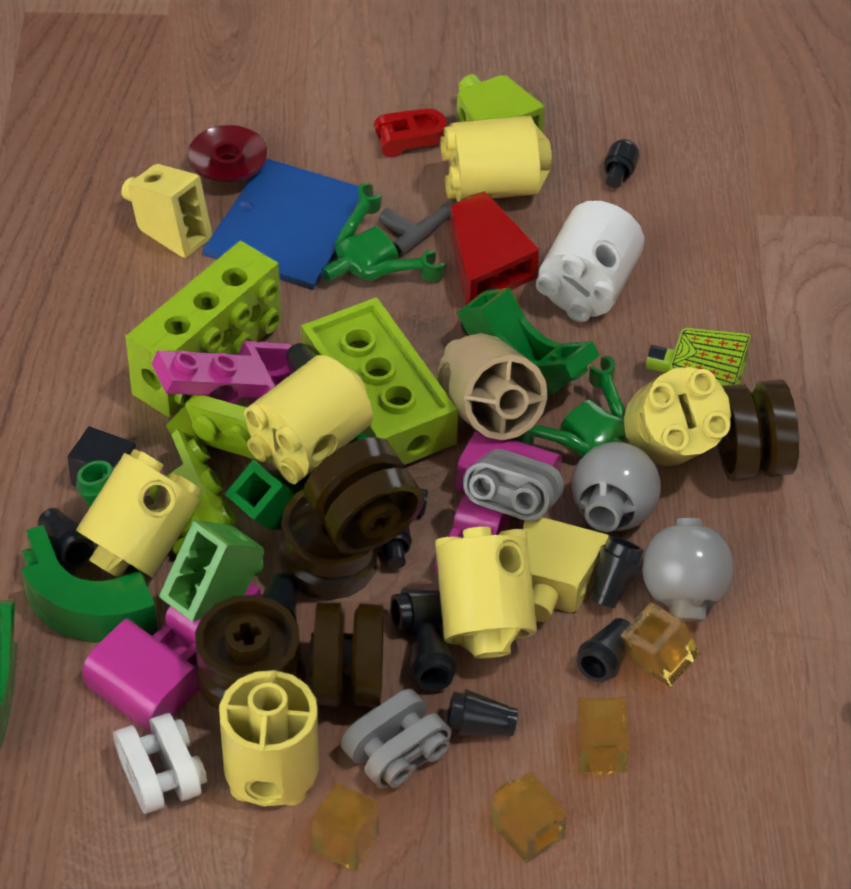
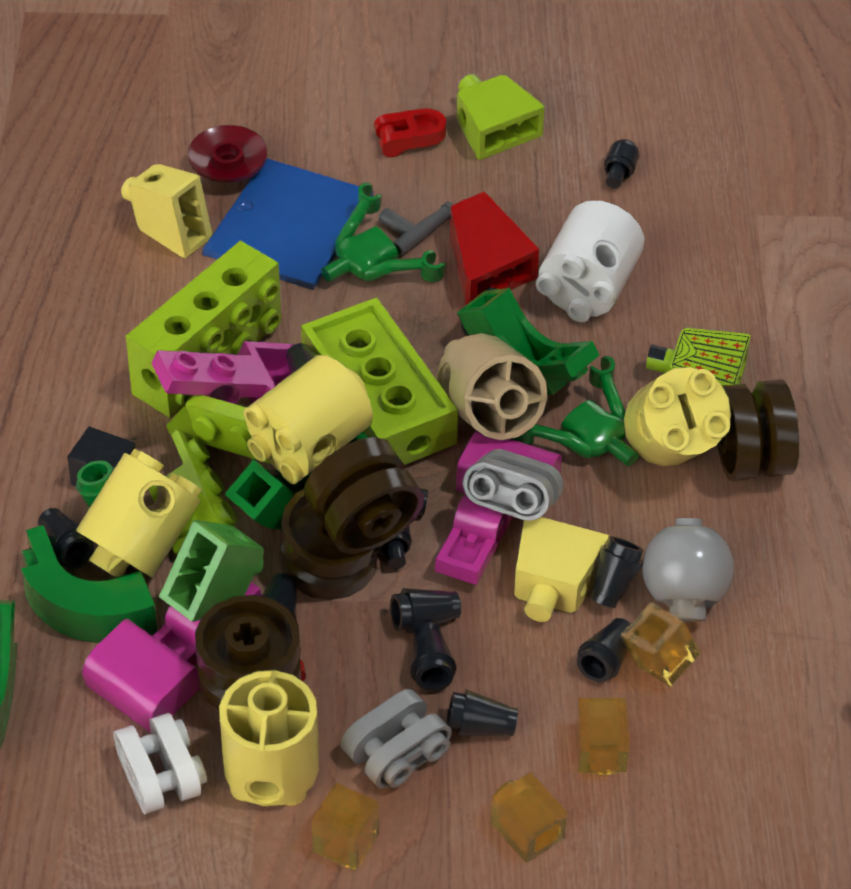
(347, 655): dark brown wheel -> none
(486, 590): light yellow cylinder -> none
(495, 157): light yellow cylinder -> none
(615, 486): light grey brick -> none

